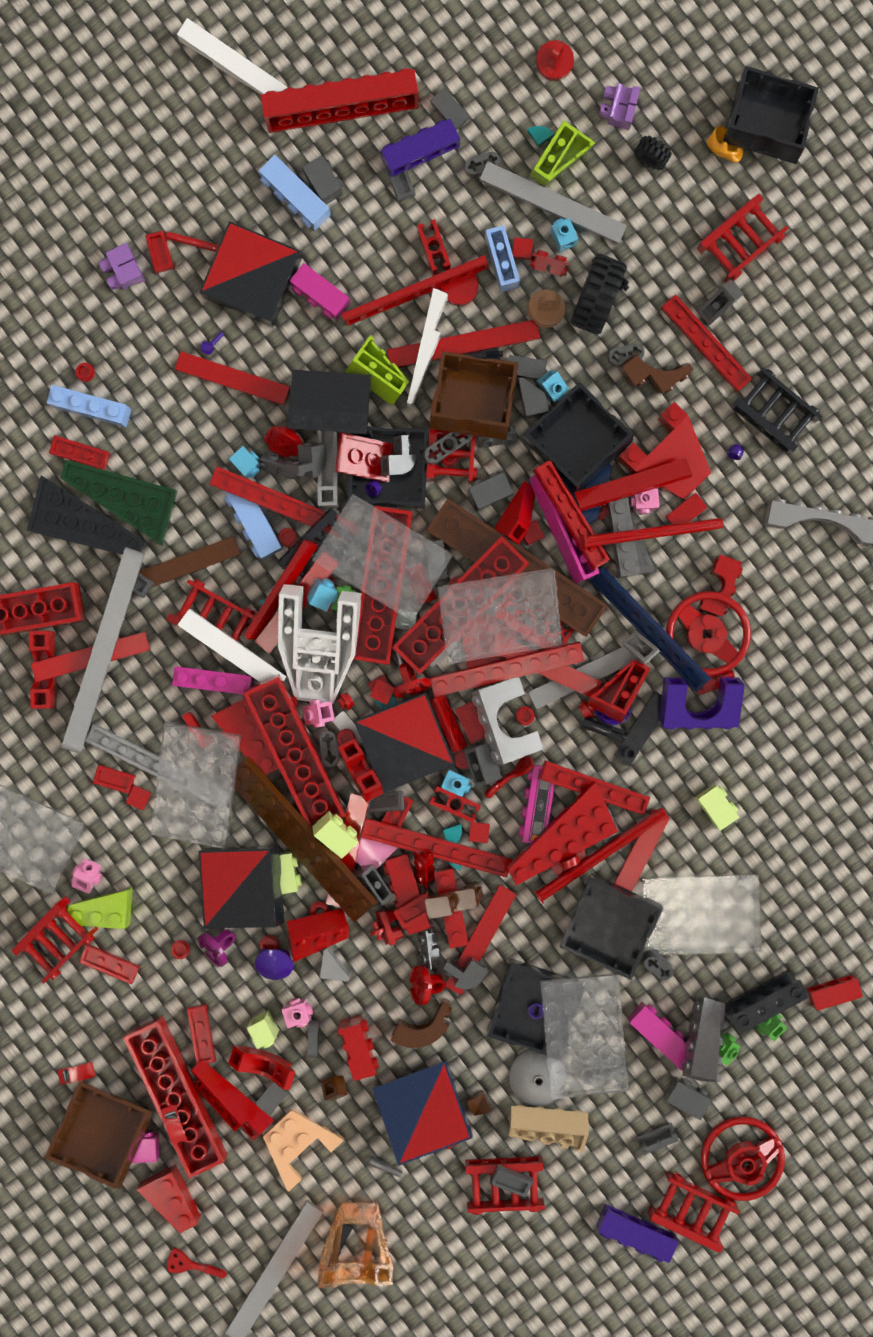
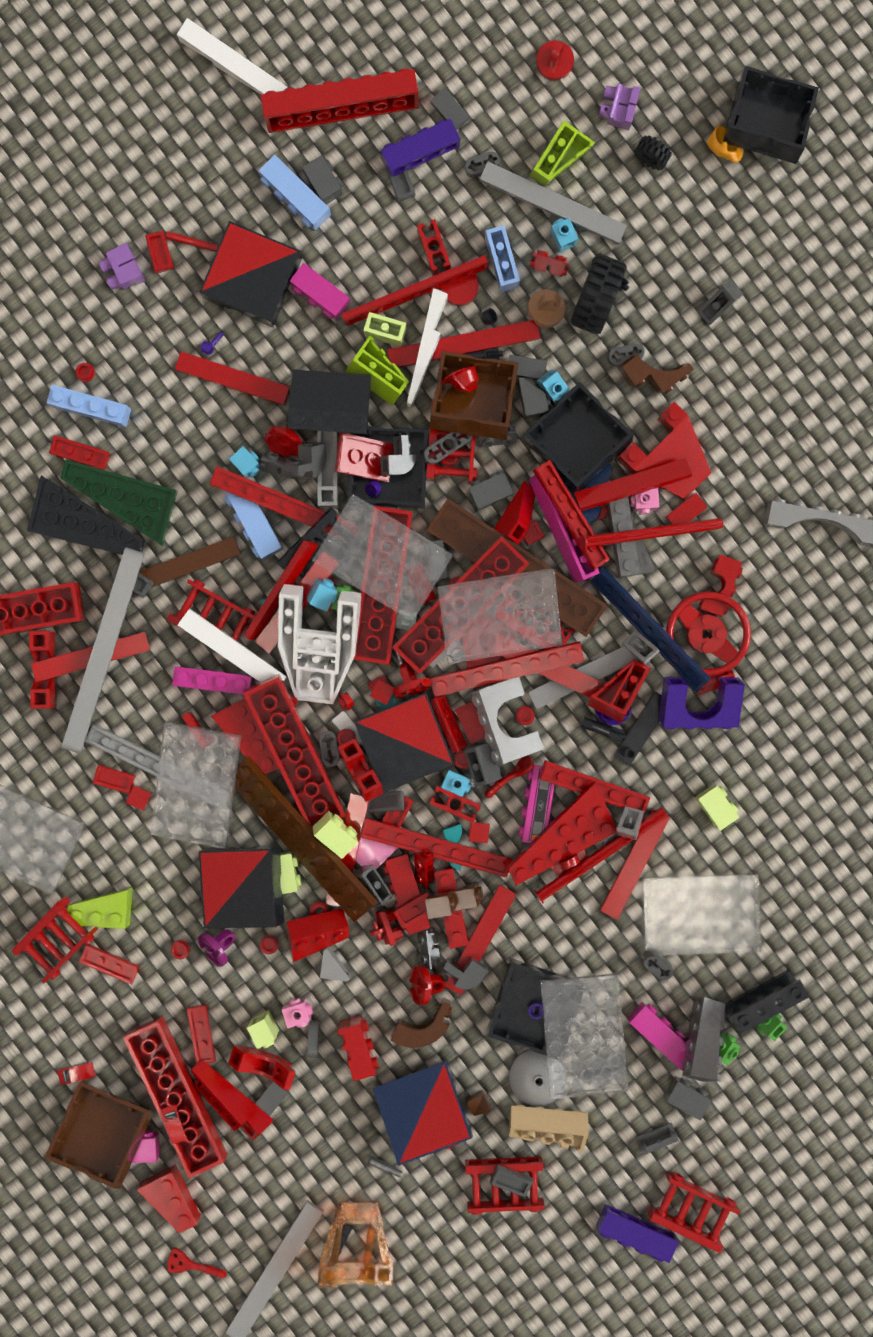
(86, 875): bright pink brick -> none
(274, 963): dark purple dish -> none
(287, 537): red plate -> none
(292, 1136): light nougat wing -> none
(318, 713): bright pink brick -> none
(334, 1088): reddish brown slope -> none
(385, 329): none -> yellowish green brick
(463, 379): none -> red piece
(489, 317): none -> black hinge
(522, 248): red tile -> none
(540, 134): teal tile -> none
(586, 710): red plate -> none
(611, 926): black tile -> none
(630, 823): none -> light grey slope
(706, 343): red tile -> none
(732, 1166): red piece -> none
(735, 452): dark purple hinge -> none
(739, 220): red fence -> none
(772, 430): black fence -> none
(834, 992): red piece -> none

